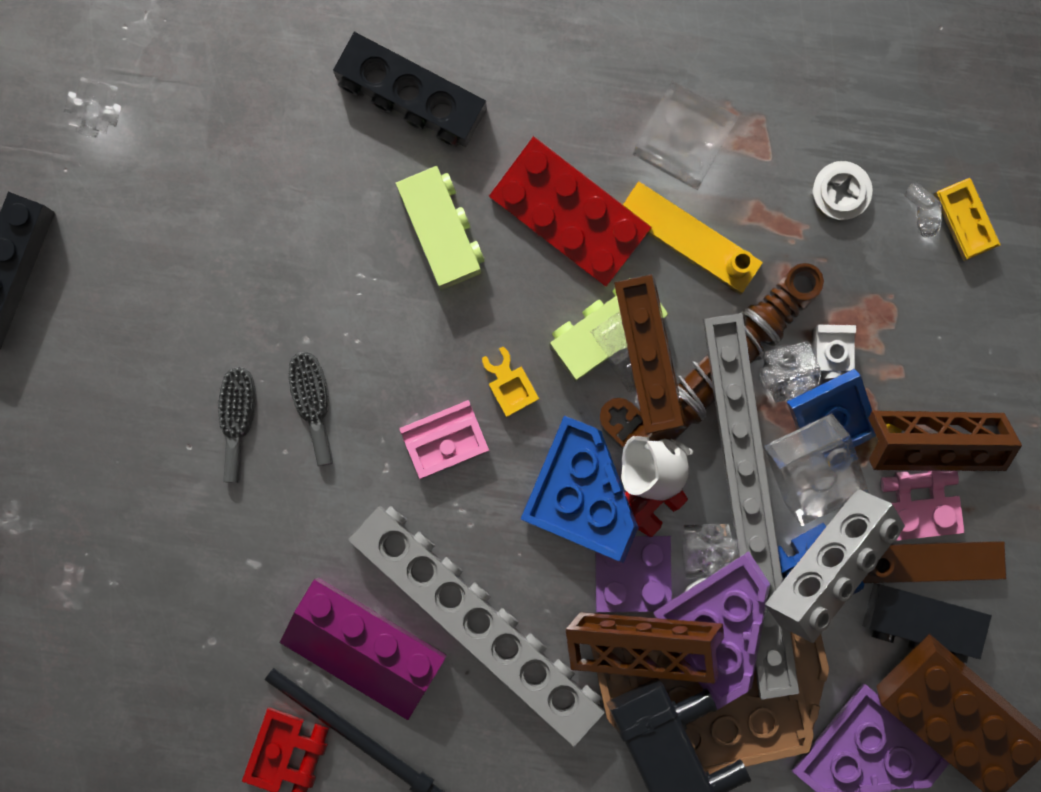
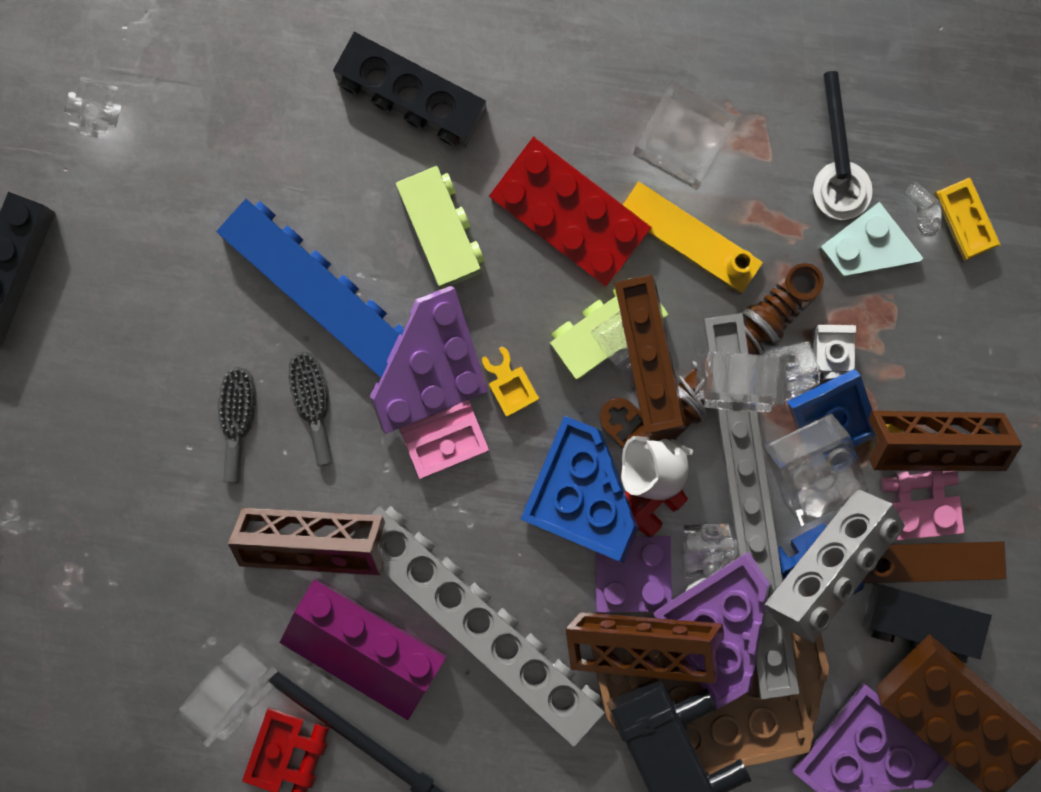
(227, 695): none -> clear brick
(302, 548): none -> reddish brown fence
(310, 284): none -> blue brick
(429, 364): none -> medium lavender plate
(740, 378): none -> clear brick
(837, 125): none -> black bar
(869, 245): none -> light aqua wing

